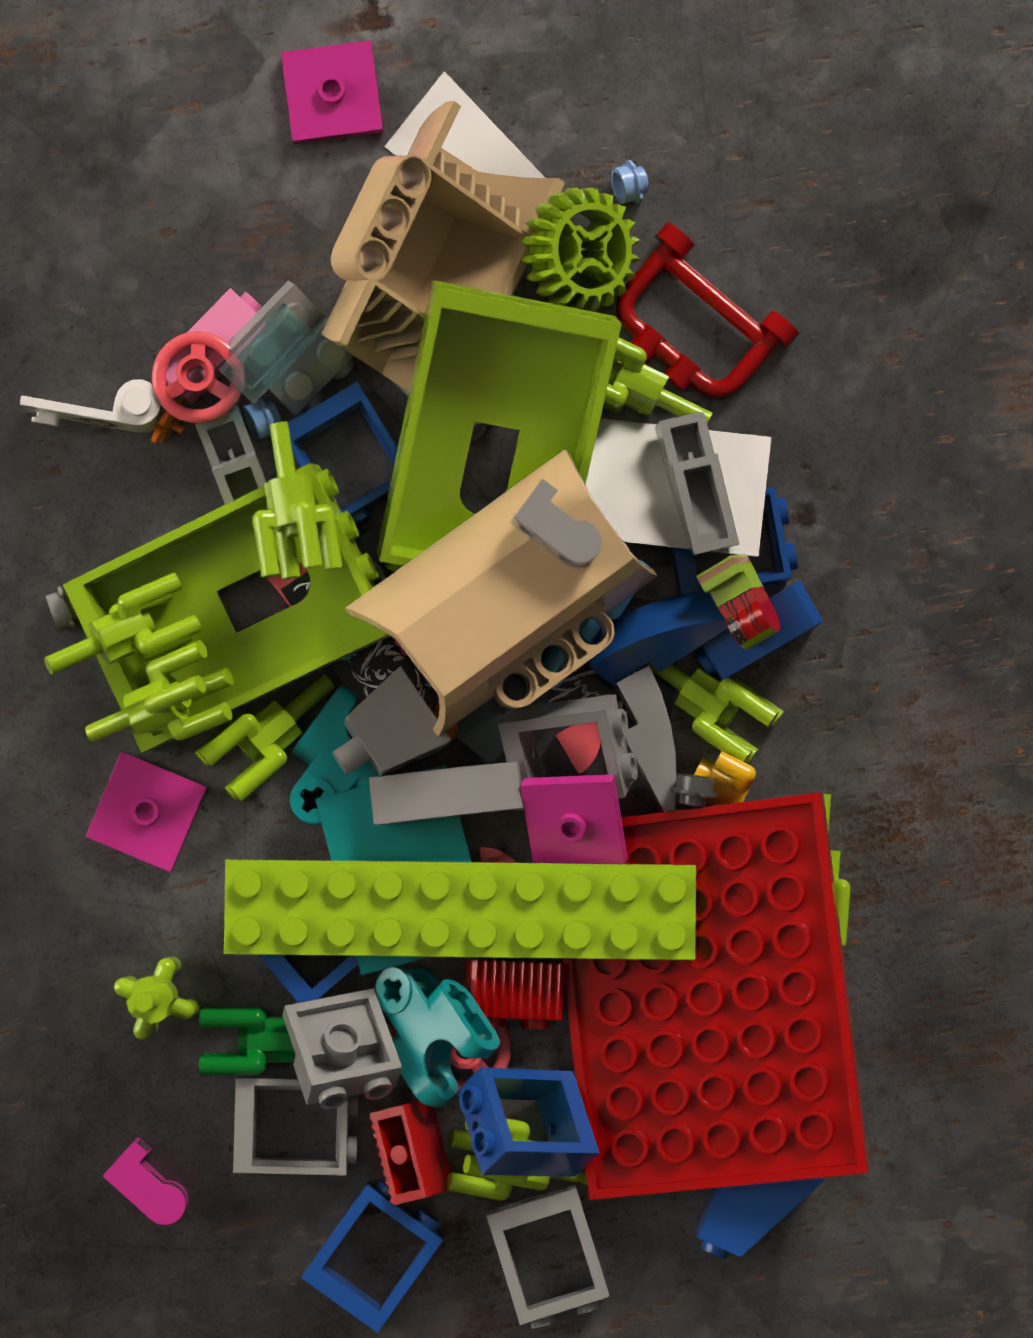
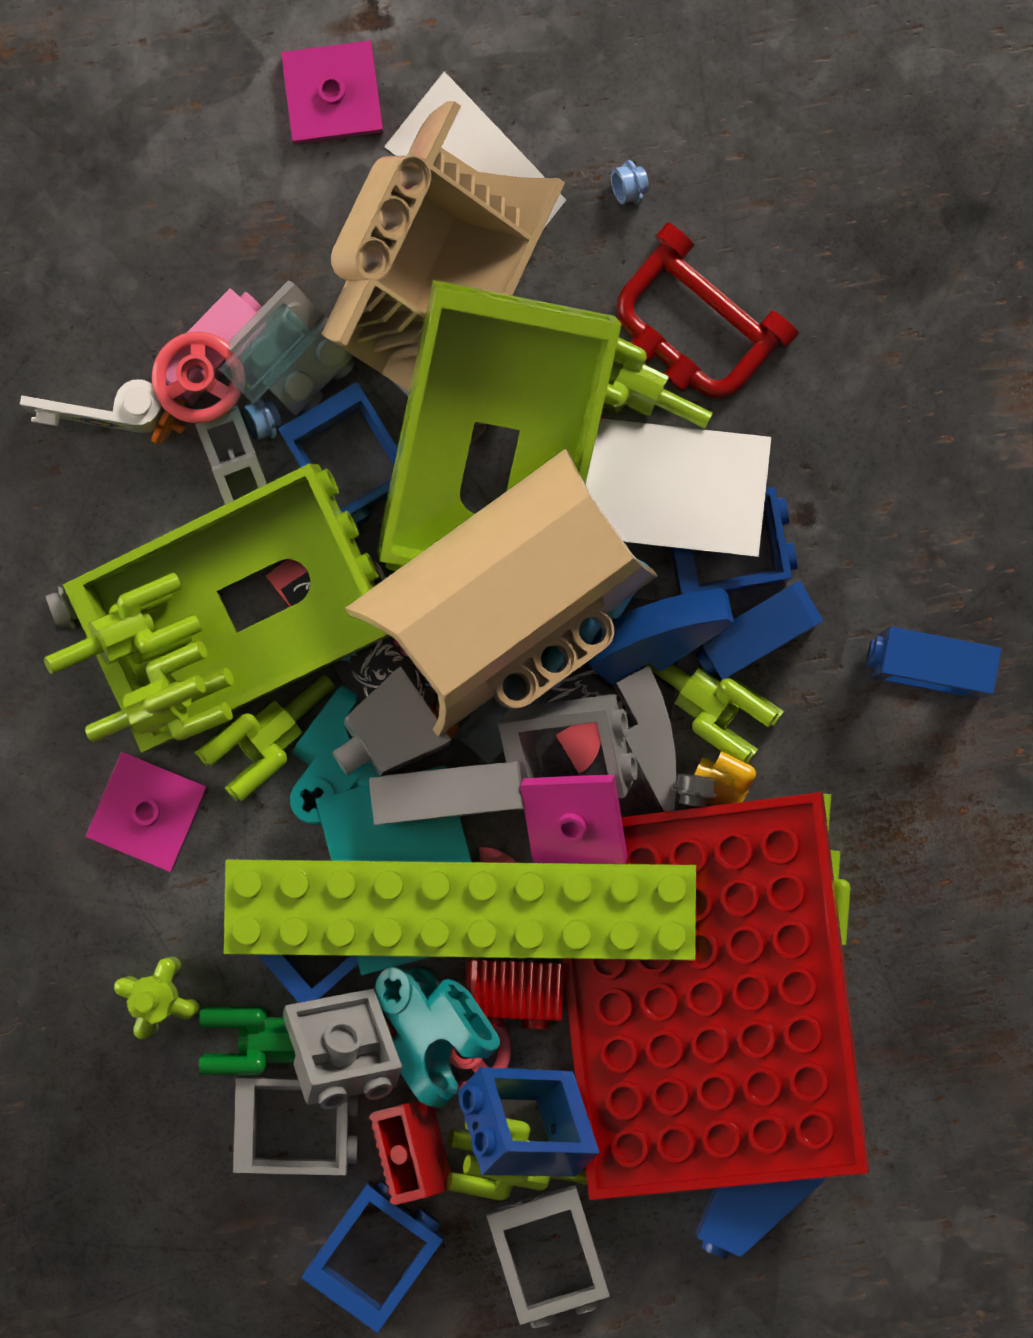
(147, 1189): dark pink leg -> none
(293, 515): lime plant -> none
(554, 530): light grey leg -> none
(568, 249): lime gear -> none
(697, 483): light grey slope -> none
(741, 600): leg -> none
(934, 662): none -> blue window

